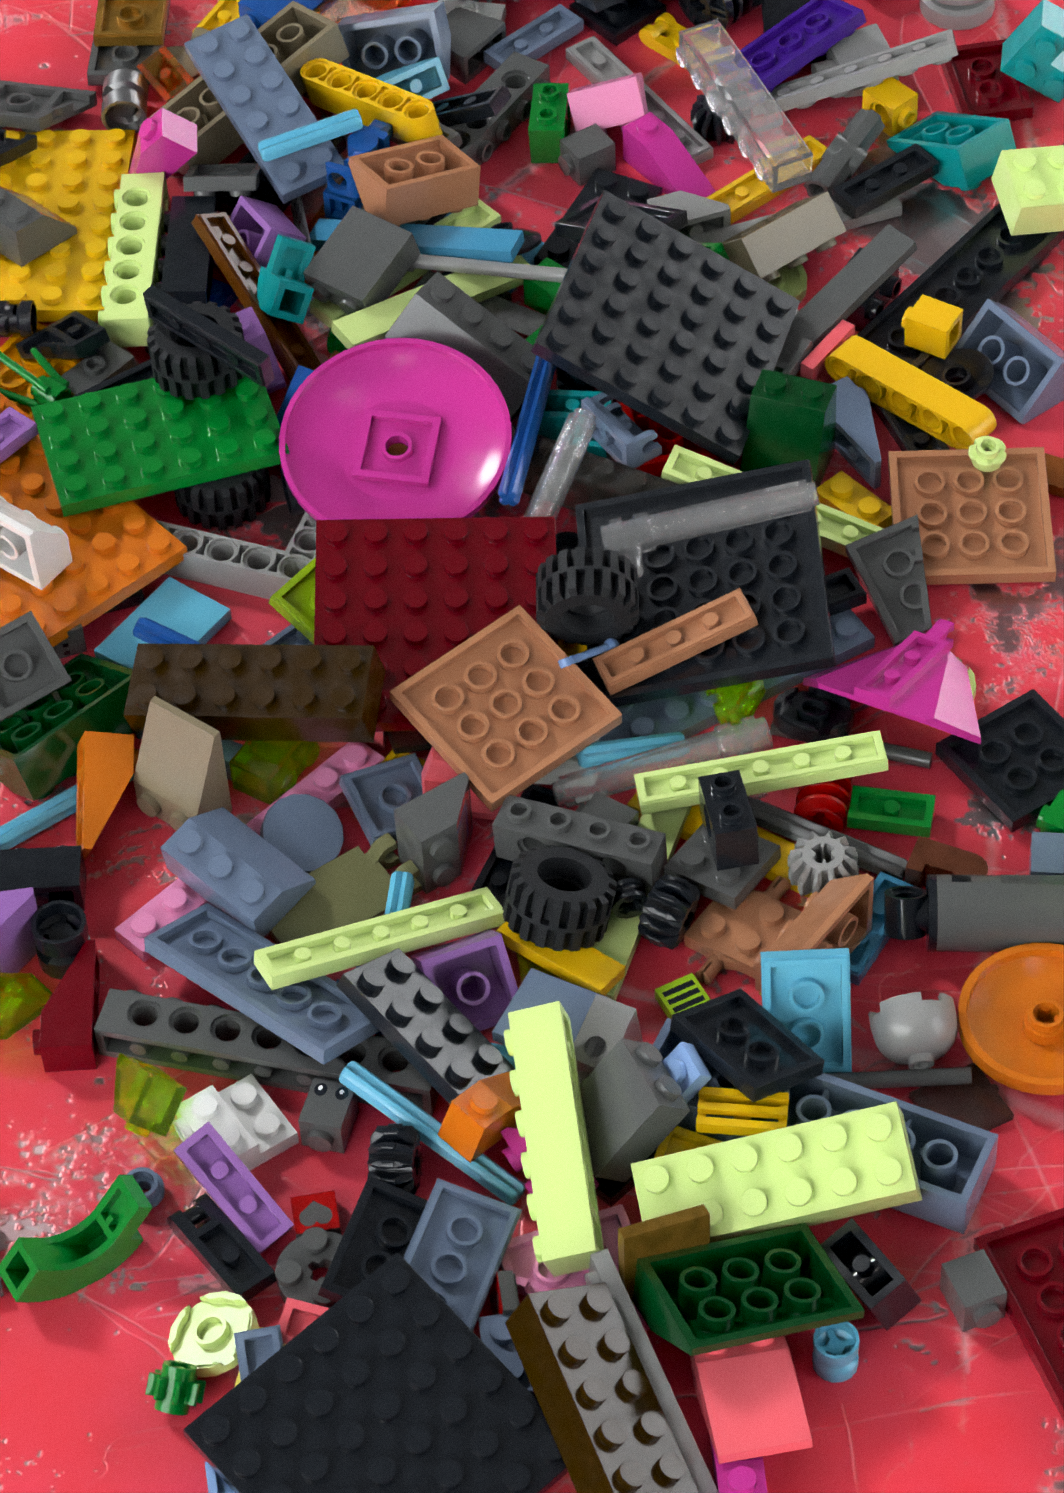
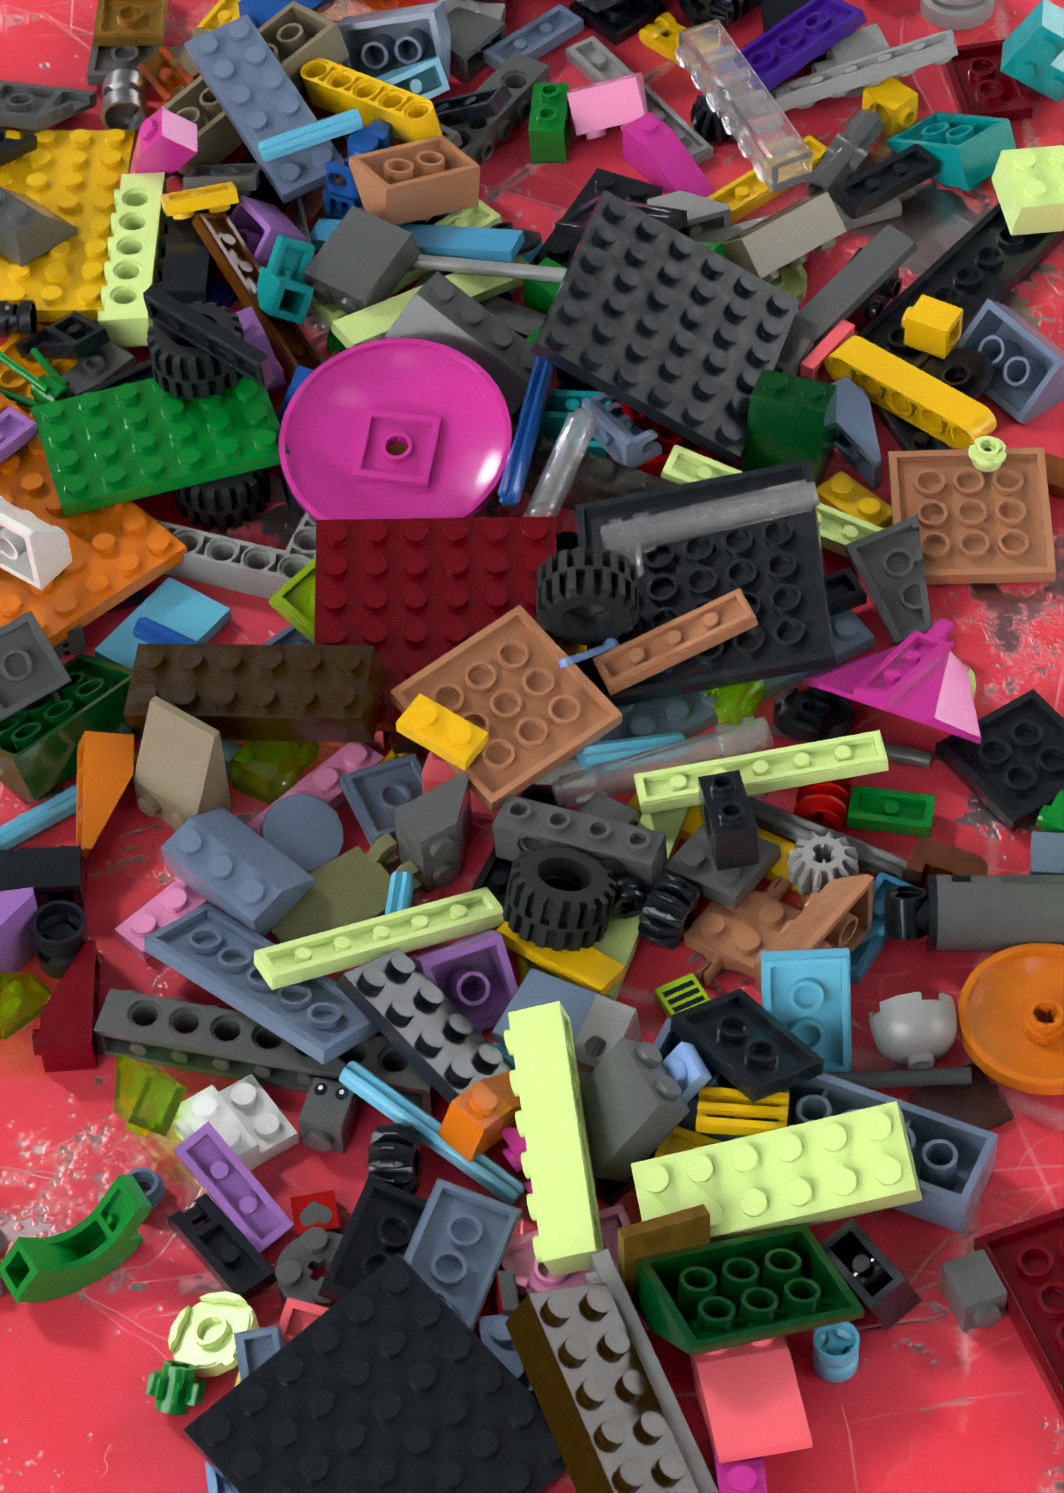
(212, 197): none -> yellow plate
(442, 731): none -> yellow plate
(585, 152): dark grey brick -> none

